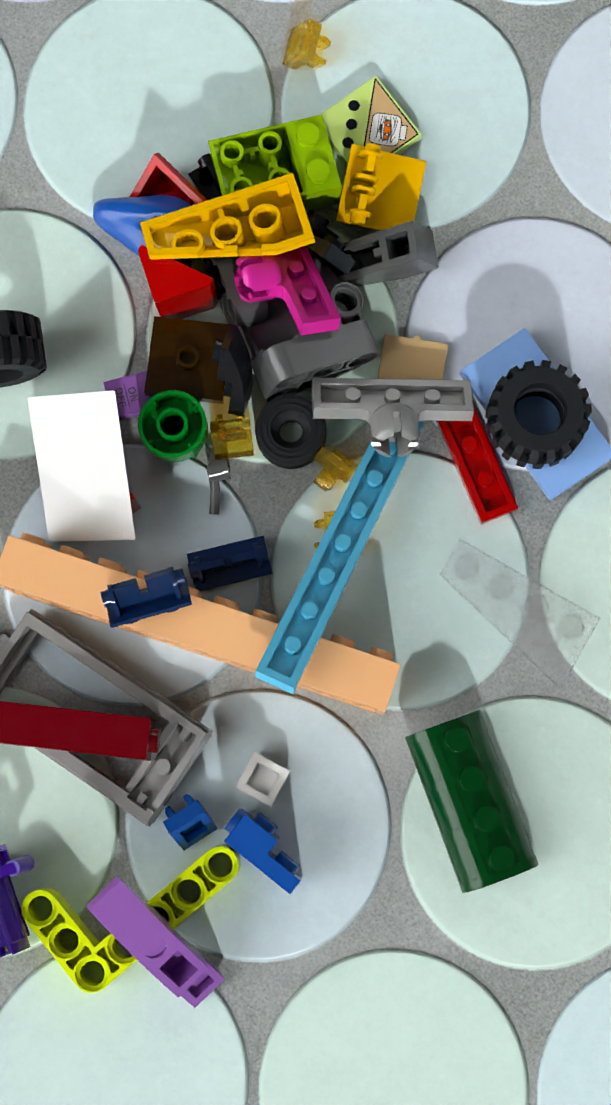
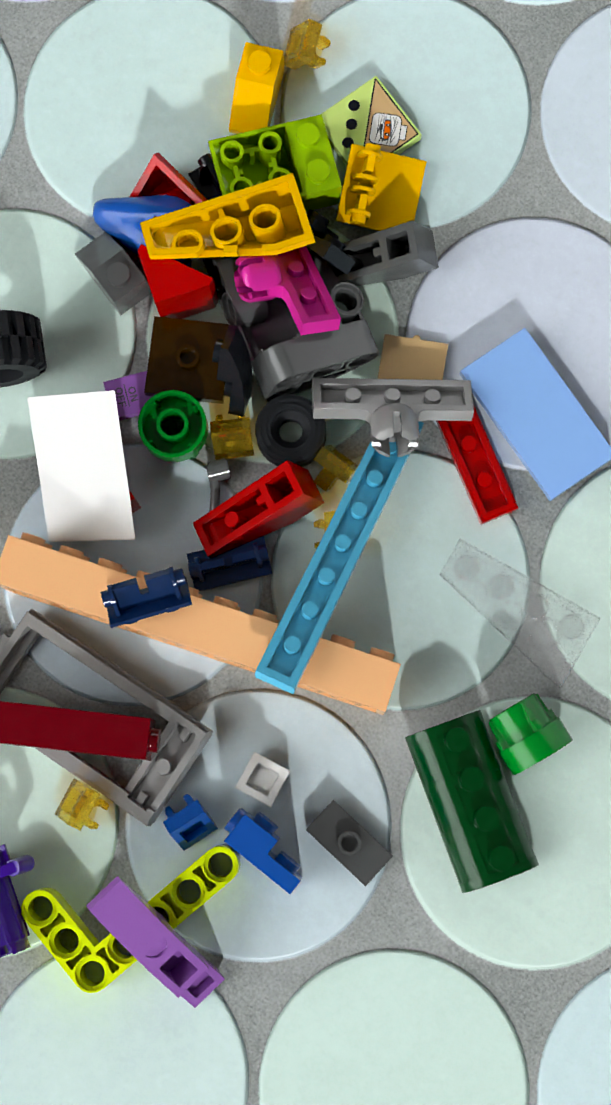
(78, 804): none -> clear yellow tile
(114, 272): none -> dark grey slope
(256, 88): none -> yellow slope
(259, 509): none -> red slope
(349, 843): none -> dark grey plate
(528, 733): none -> green piece
(545, 383): black tyre -> none

